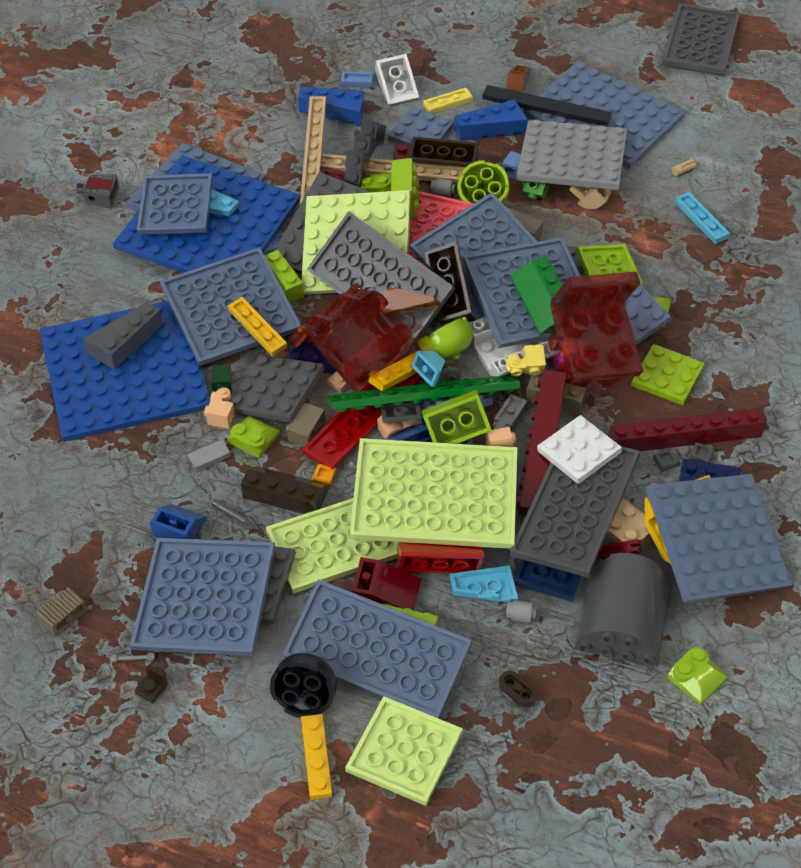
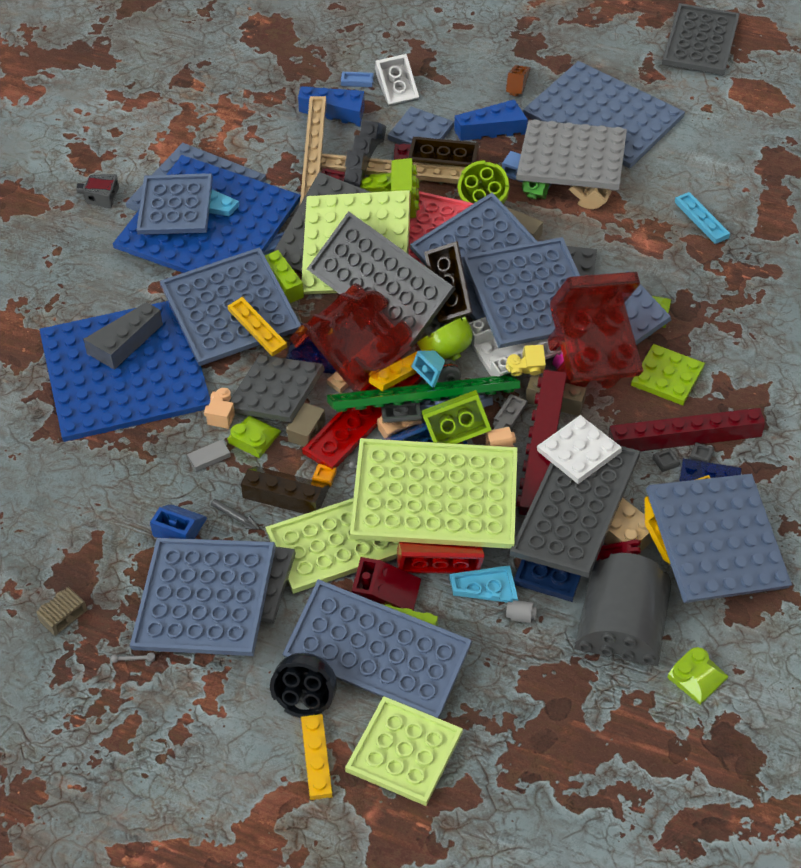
(152, 684): dark brown bracket -> none
(221, 377): dark green brick -> none
(405, 302): slope -> none
(443, 187): light grey brick -> none
(448, 100): light yellow tile -> none
(518, 689): dark brown plate -> none
(536, 286): green slope -> none
(548, 105): black tile -> none
(606, 259): lime plate -> none
(683, 167): tan piece -> none

